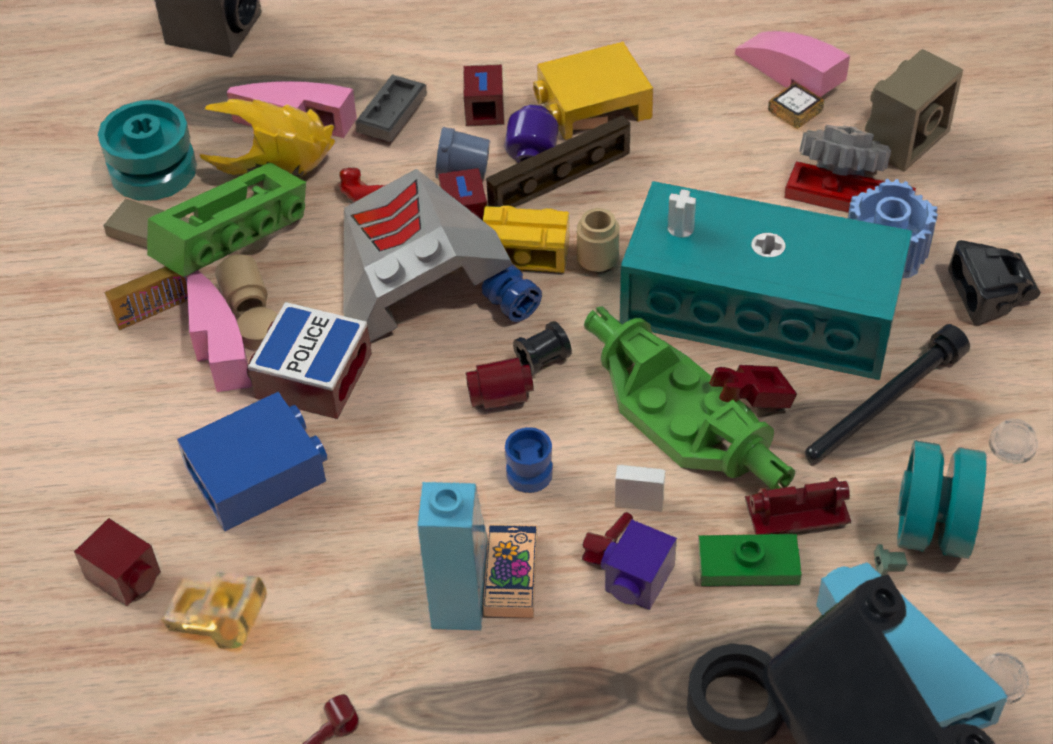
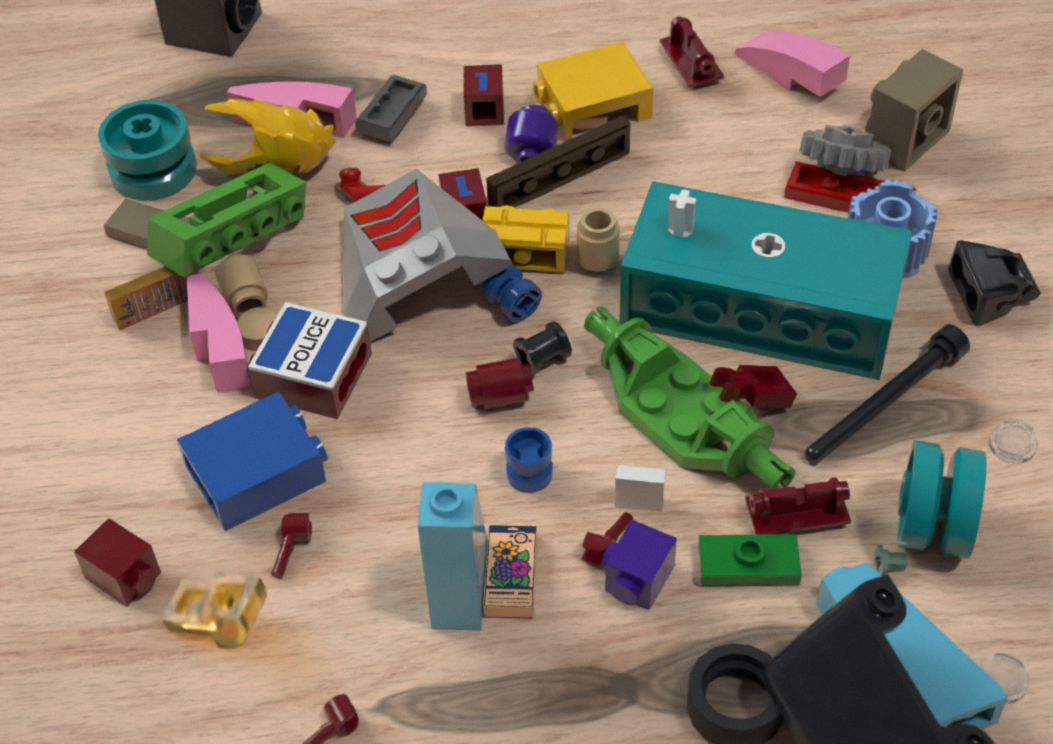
(293, 528): none -> dark red hand
(461, 152): sand blue piece -> none
(689, 54): none -> dark red hinge
(796, 105): tile -> none

